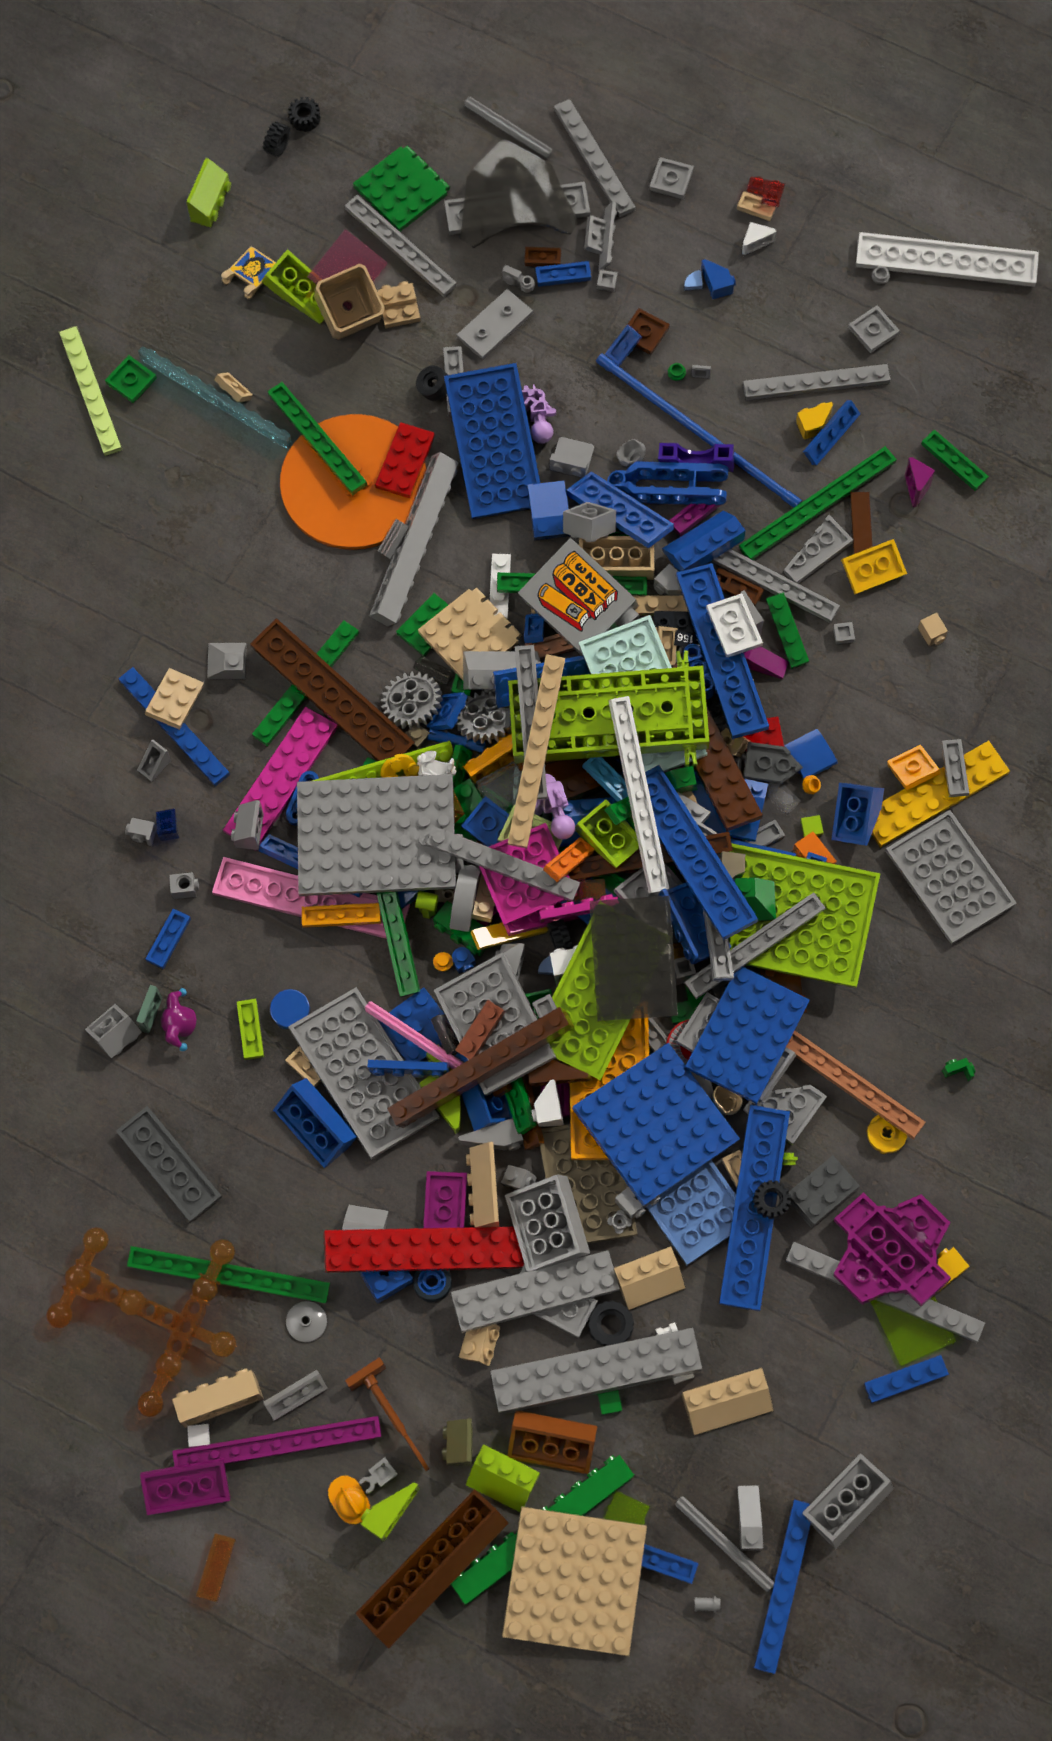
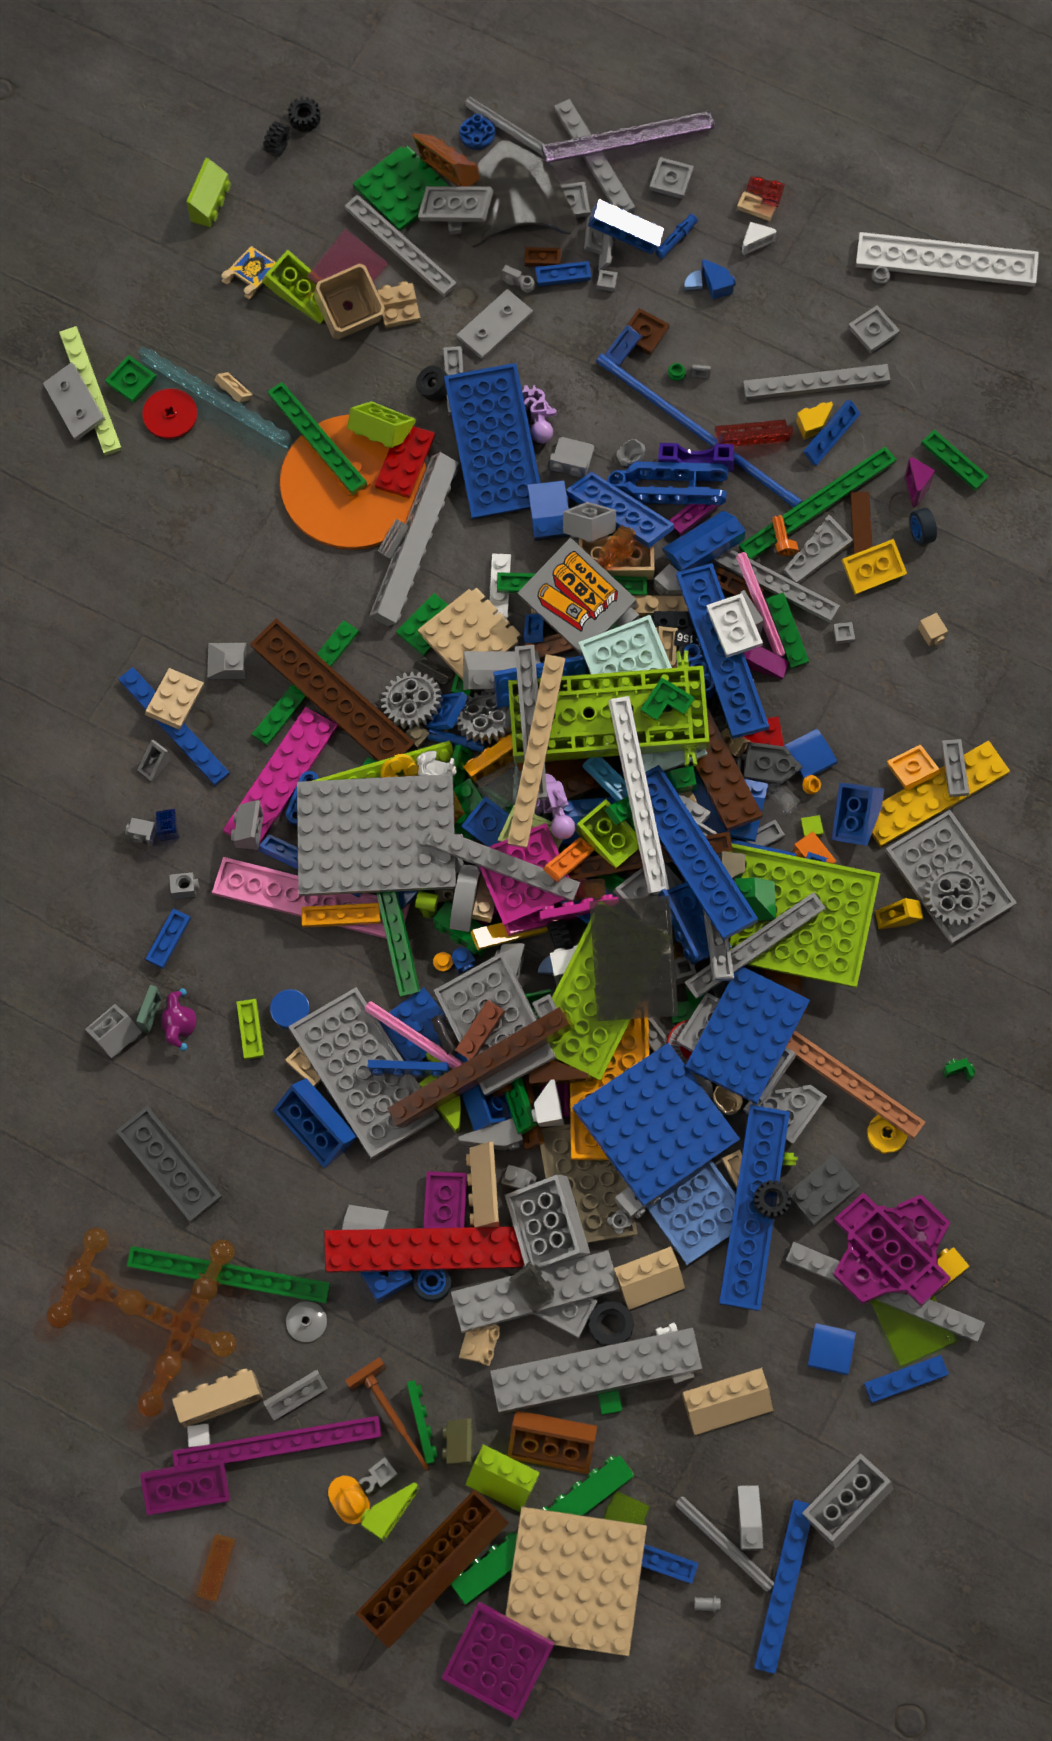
(74, 401): none -> light grey plate
(164, 402): none -> red piece
(380, 423): none -> lime slope
(424, 1431): none -> green plate
(446, 160): none -> dark orange slope
(455, 204): none -> light grey plate
(477, 132): none -> blue tile
(498, 1660): none -> magenta plate
(532, 1286): none -> clear smoke bracket
(617, 547): none -> clear orange plate
(625, 227): none -> brick
(627, 137): none -> clear purple plate
(666, 695): none -> green plate
(681, 230): none -> blue pin
(754, 436): none -> clear red fence
(760, 604): none -> bright pink axle
(783, 546): none -> orange piece
(831, 1349): none -> blue slope
(899, 914): none -> yellow slope
(923, 526): none -> black wheel
(957, 912): none -> light grey gear

